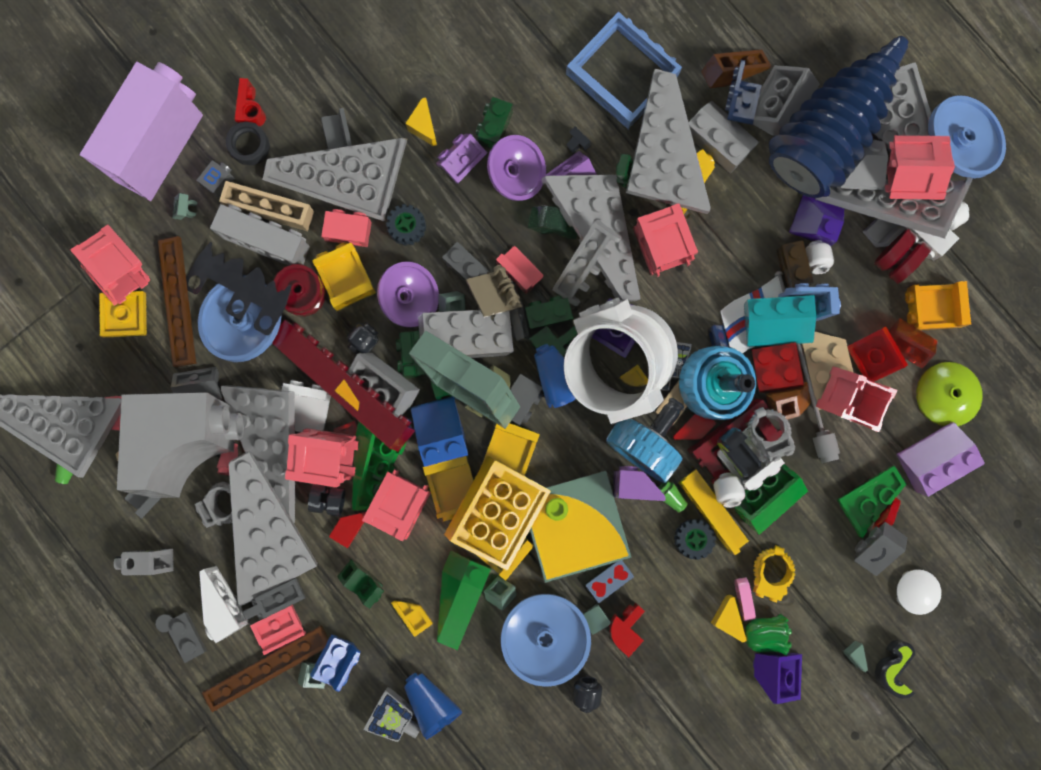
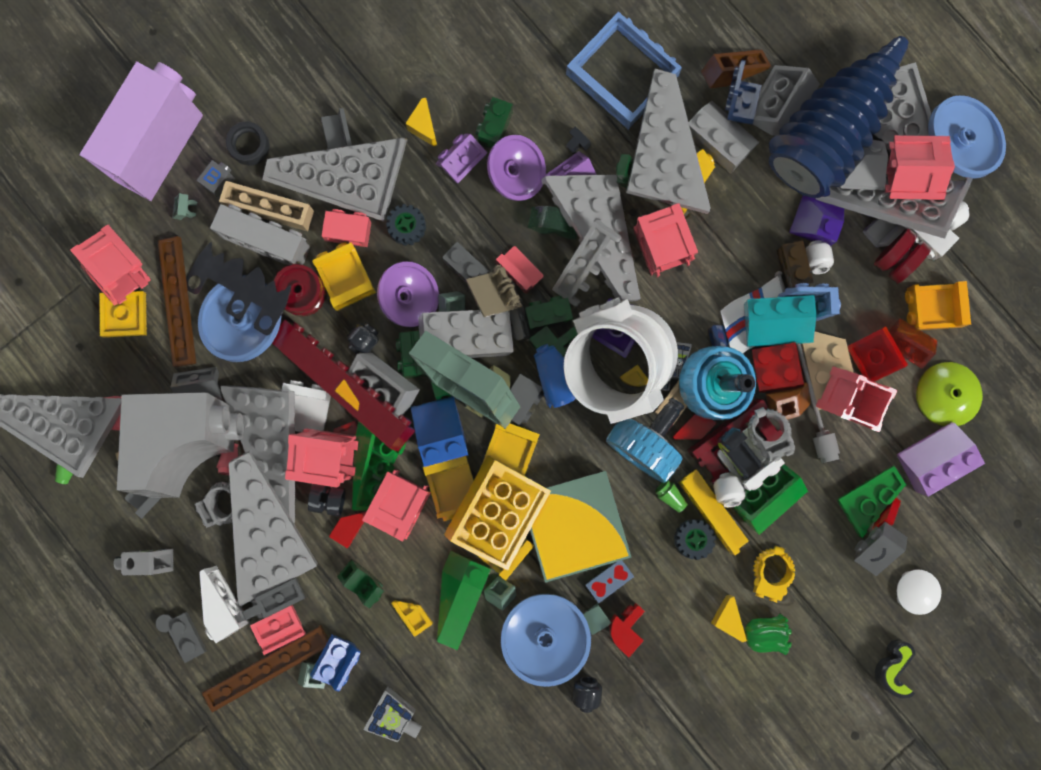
(246, 106): red plate -> none
(430, 705): blue cone -> none
(556, 509): lime tile -> none
(634, 484): medium lavender slope -> none
(744, 599): bright pink beam -> none
(779, 675): dark purple slope -> none
(856, 655): sand green slope -> none

